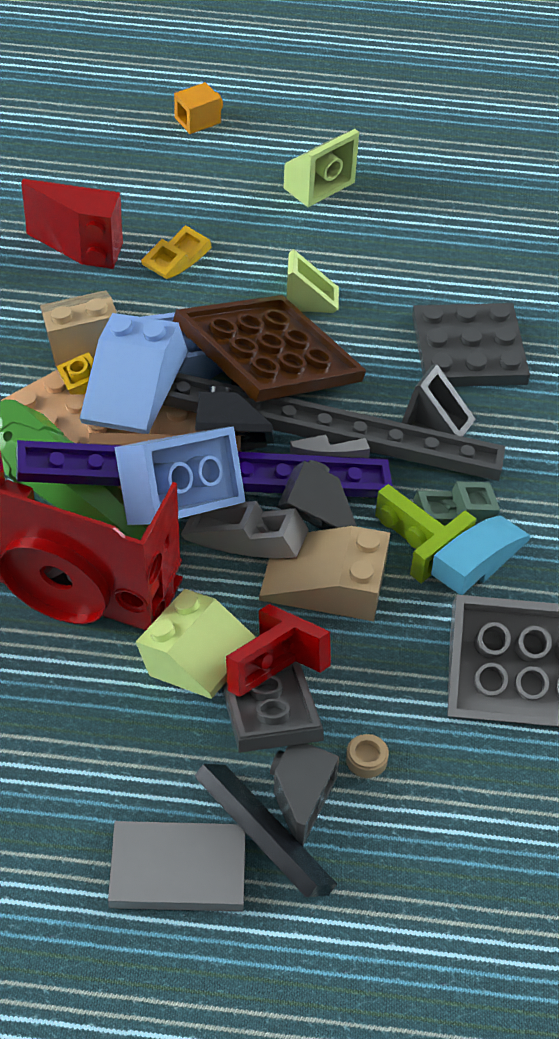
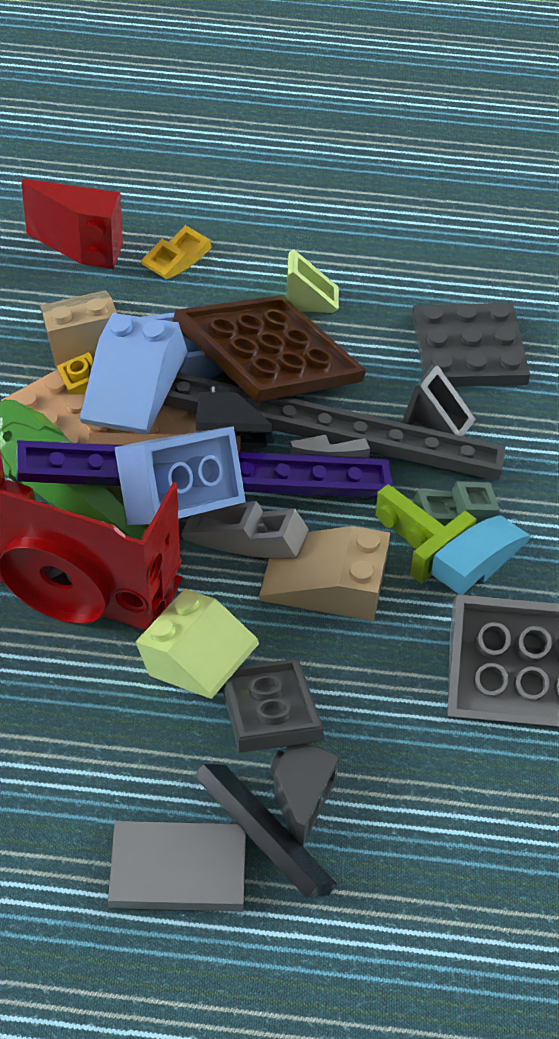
(198, 107): light orange brick -> none
(281, 642): red bracket -> none
(317, 496): dark grey slope -> none
(323, 169): yellowish green slope -> none
(367, 756): tan tile -> none

